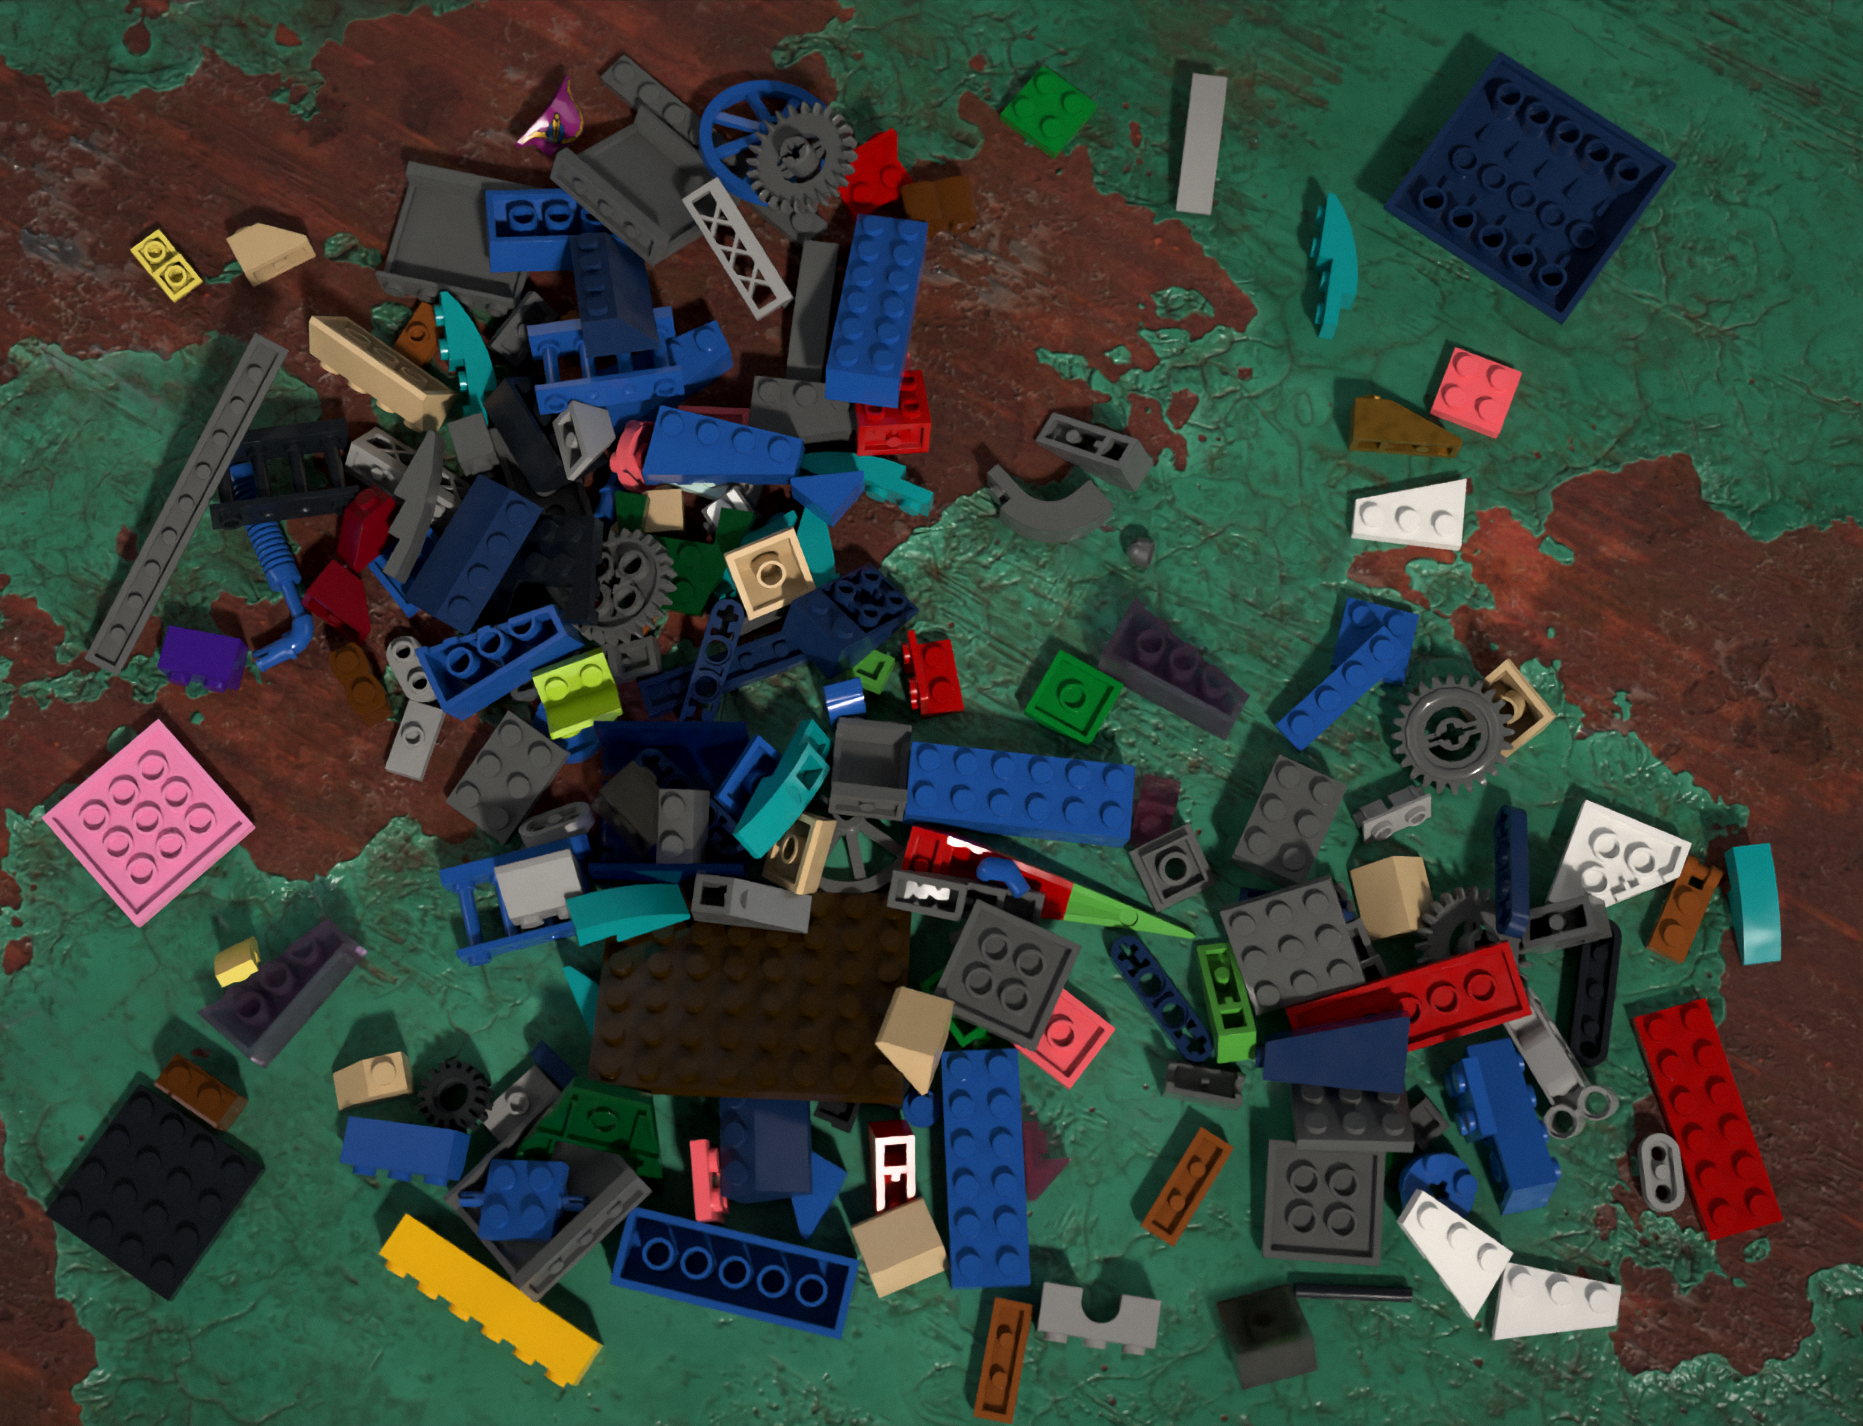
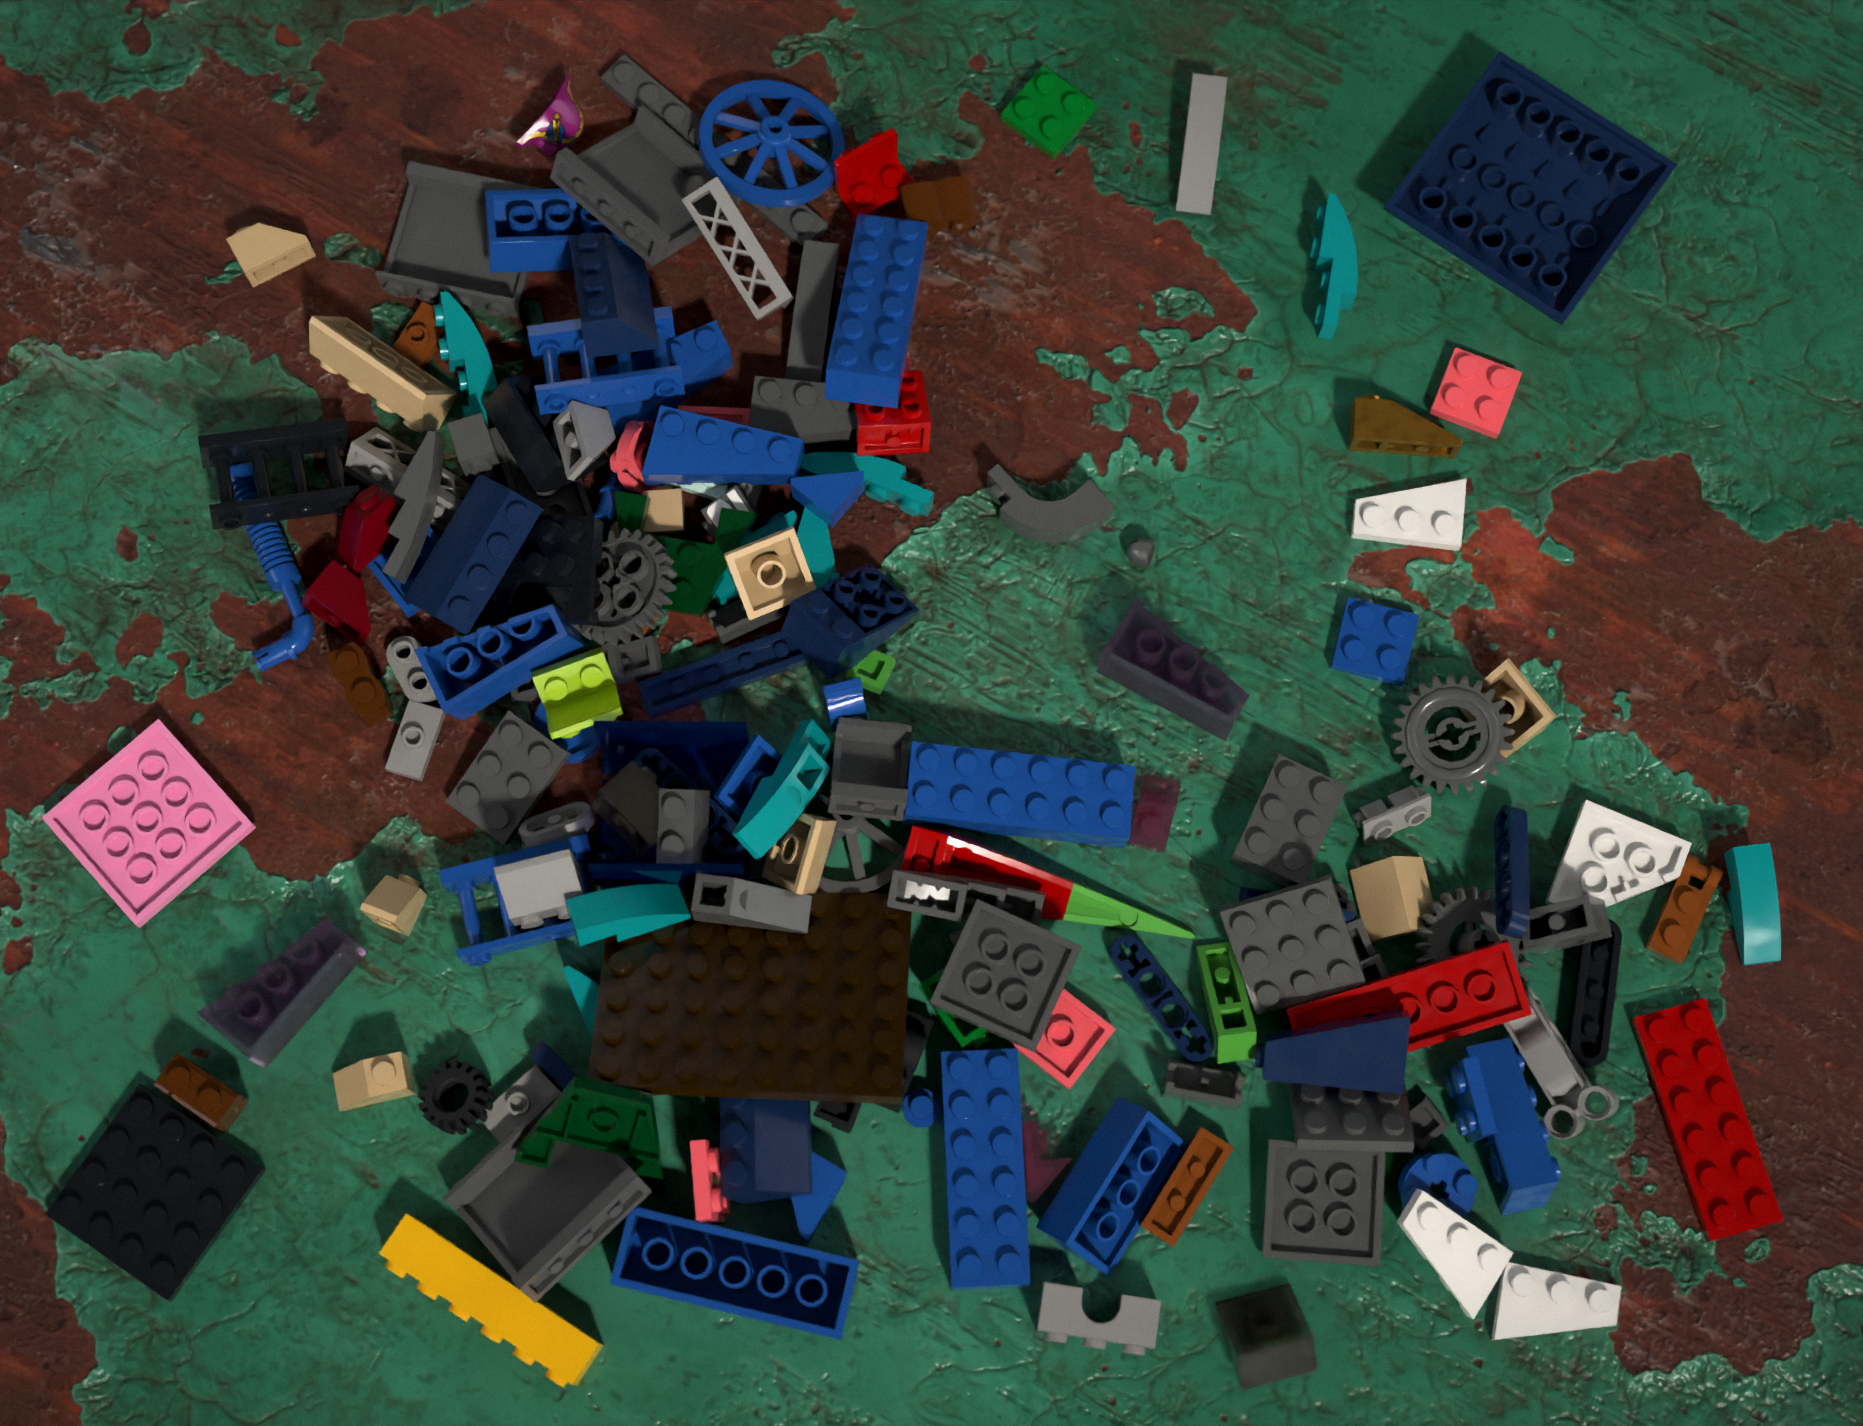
(166, 266): light yellow slope -> none
(186, 504): dark grey plate -> none
(203, 659): dark purple brick -> none
(237, 962): light yellow slope -> none
(395, 903): none -> tan slope
(404, 1150): blue brick -> none
(512, 339): dark grey plate -> none
(523, 1201): blue plate -> none
(716, 669): dark blue beam -> none
(788, 145): dark grey gear -> none
(891, 1164): red slope -> none
(900, 1247): tan slope -> none
(915, 1034): tan slope -> none
(934, 677): red bracket -> none
(1003, 870): blue arm -> none
(1003, 1360): dark orange plate -> none
(1073, 699): green plate -> none
(1096, 450): dark grey slope -> none
(1113, 1185): none -> blue slope
(1151, 861): dark grey piece -> none
(1341, 689): blue plate -> none
(1353, 1292): black bar -> none
(1661, 1173): light grey plate -> none

